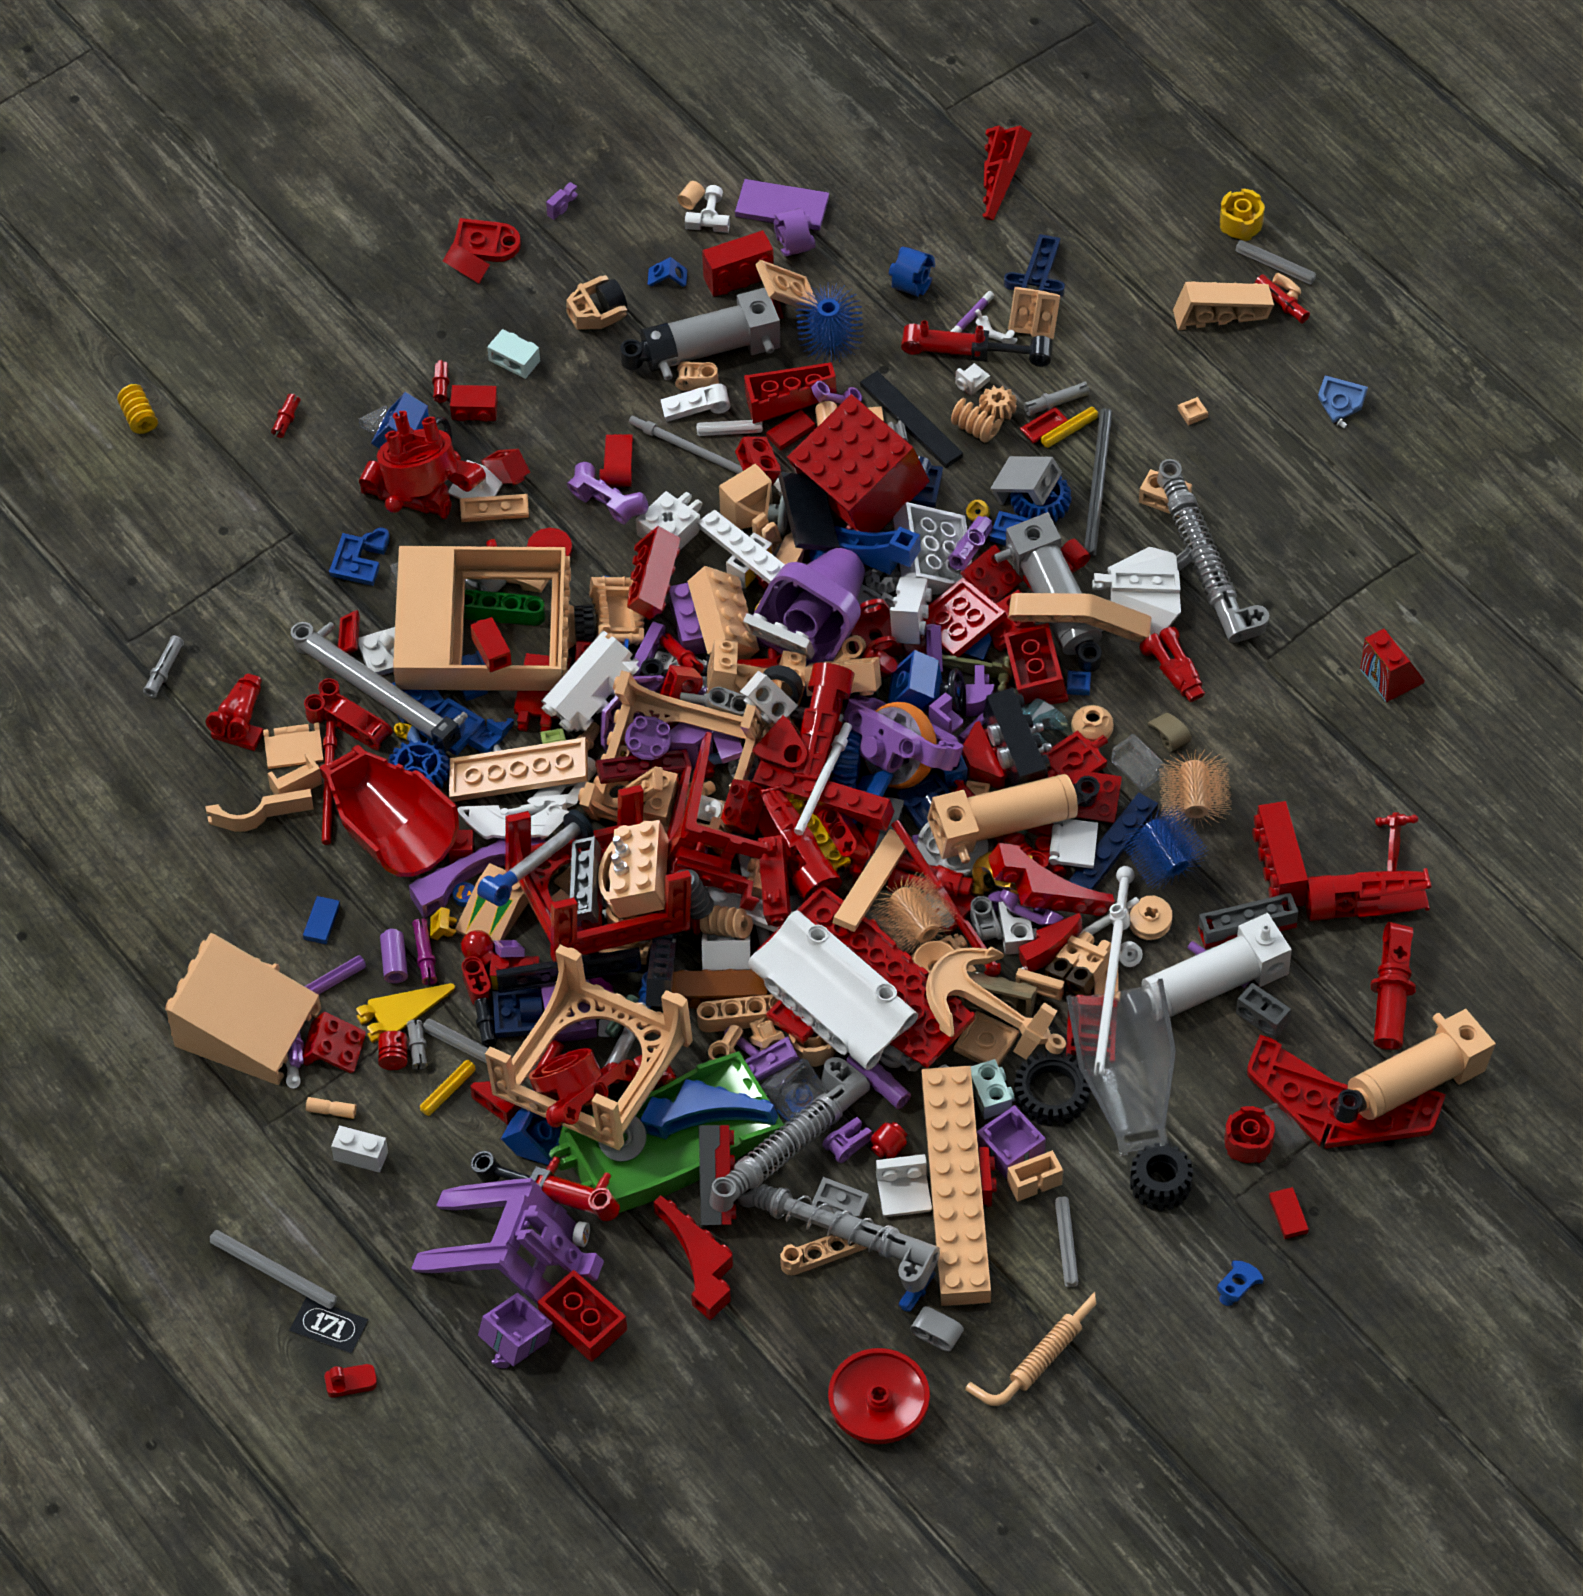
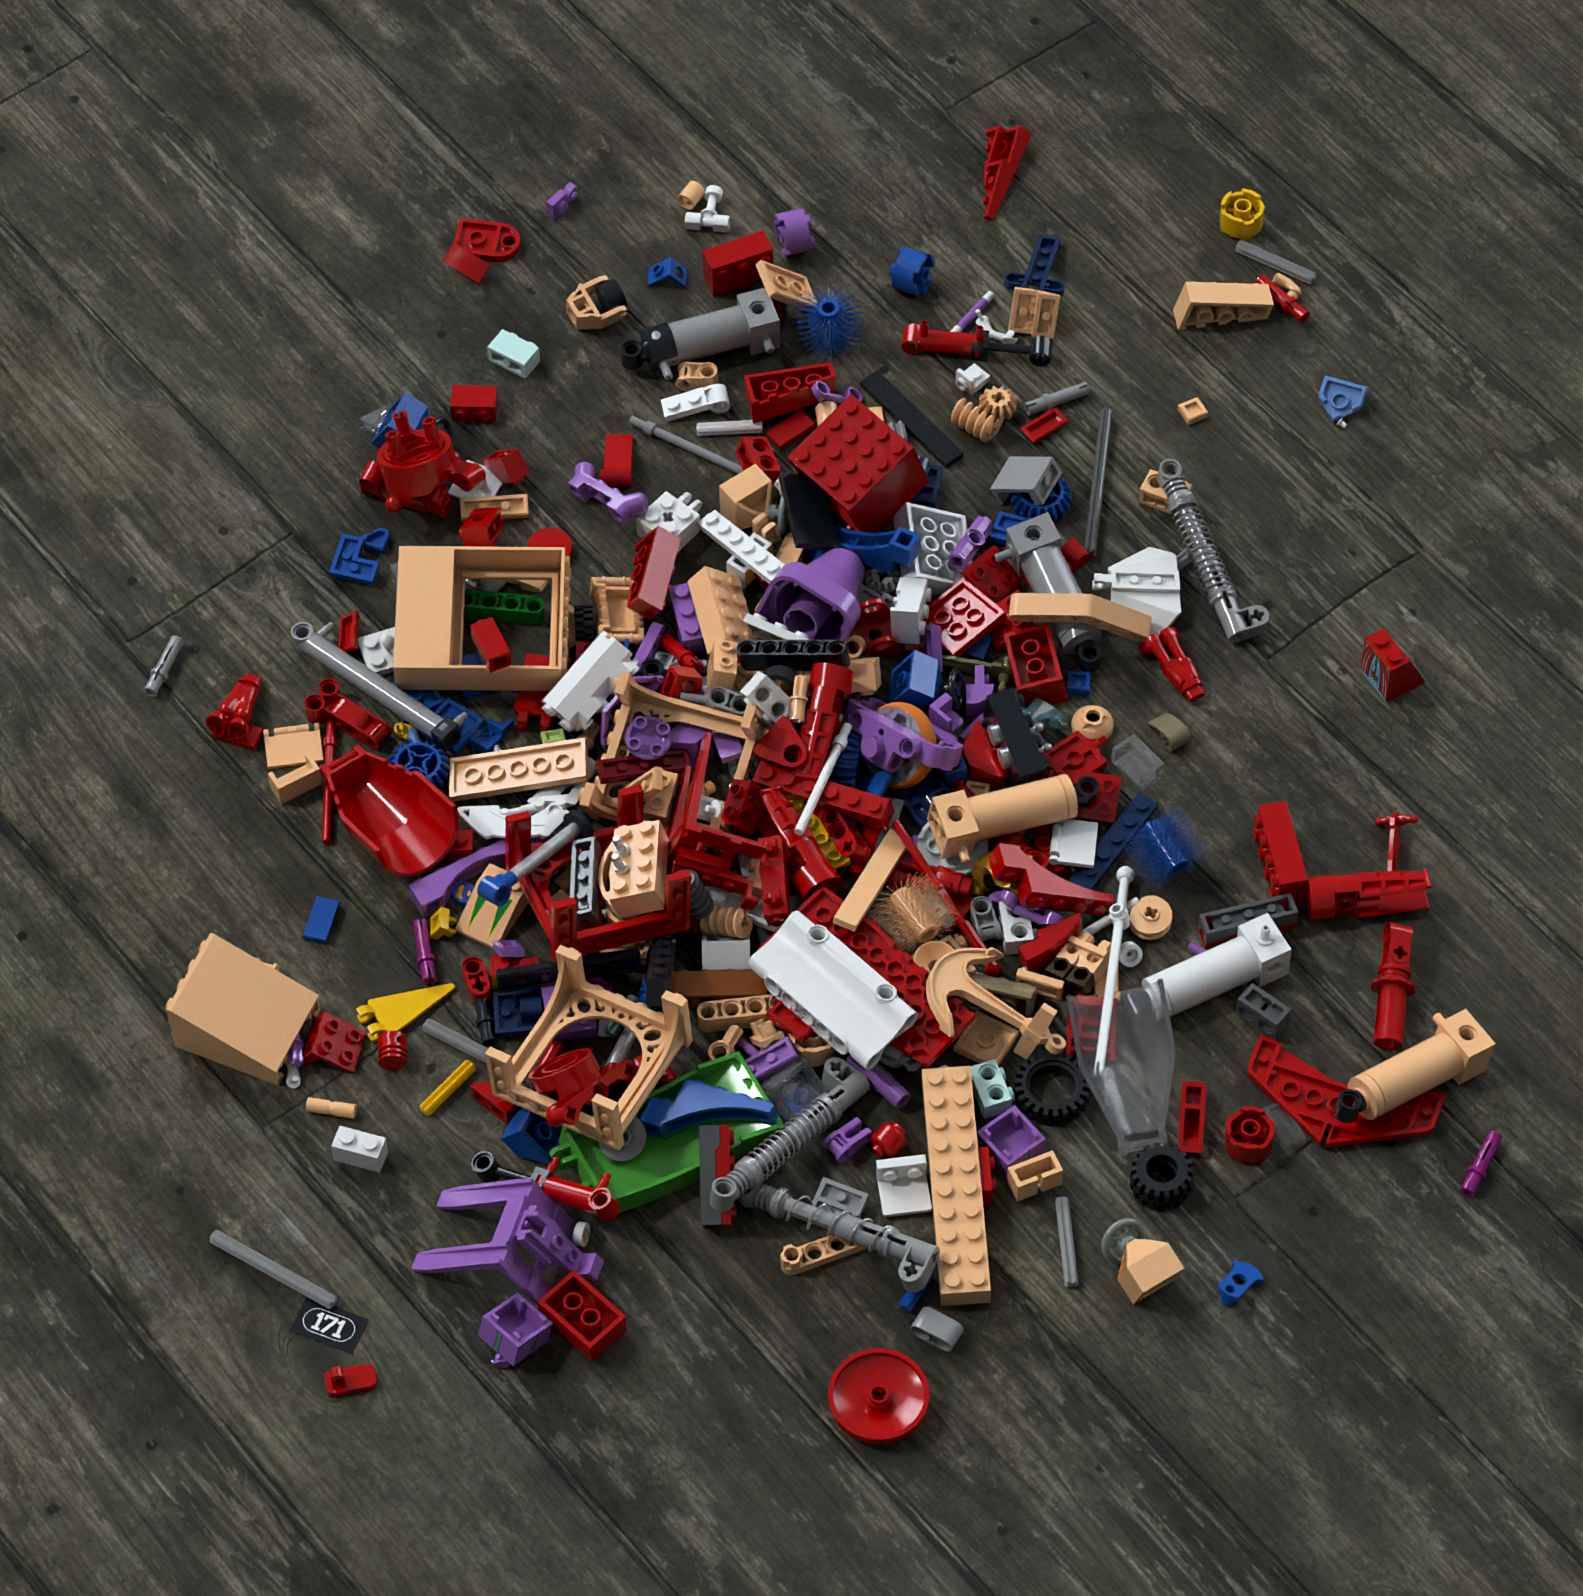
(137, 409): yellow piece -> none
(270, 806): light nougat piece -> none
(285, 415): red pin -> none
(337, 975): medium lavender axle -> none
(393, 956): medium lavender brick -> none
(417, 1044): light grey pin -> none
(440, 381): red axle -> none
(478, 944): red piece -> none
(481, 527): none -> red brick
(706, 1257): red arch -> none
(713, 759): arm -> none
(763, 200): medium lavender tile -> none
(795, 654): none -> black beam
(799, 699): none -> light nougat axle
(887, 663): red arm -> none
(977, 508): yellow tile -> none
(1039, 1358): light nougat piece -> none
(1069, 427): yellow axle -> none
(1144, 1263): none -> light nougat piece
(1191, 1117): none -> red slope
(1194, 790): light nougat piece -> none
(1288, 1213): red tile -> none
(1476, 1172): none -> magenta pin

